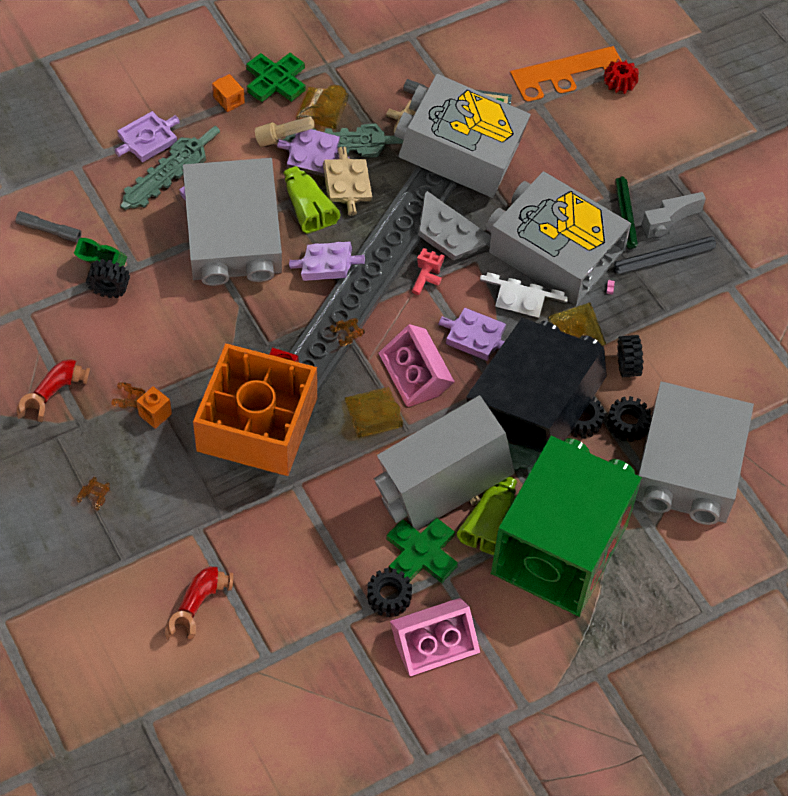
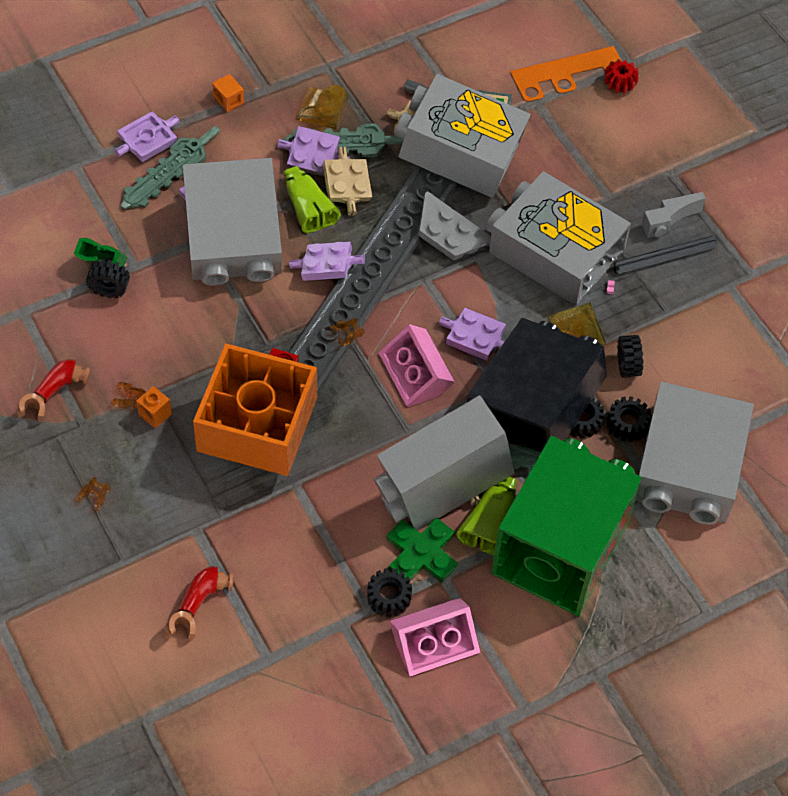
(60, 230): dark grey piece -> none
(271, 133): tan piece -> none
(275, 77): green plate -> none
(374, 412): clear yellow slope -> none
(429, 263): coral arm -> none
(522, 298): white bracket -> none
(625, 209): dark green axle -> none

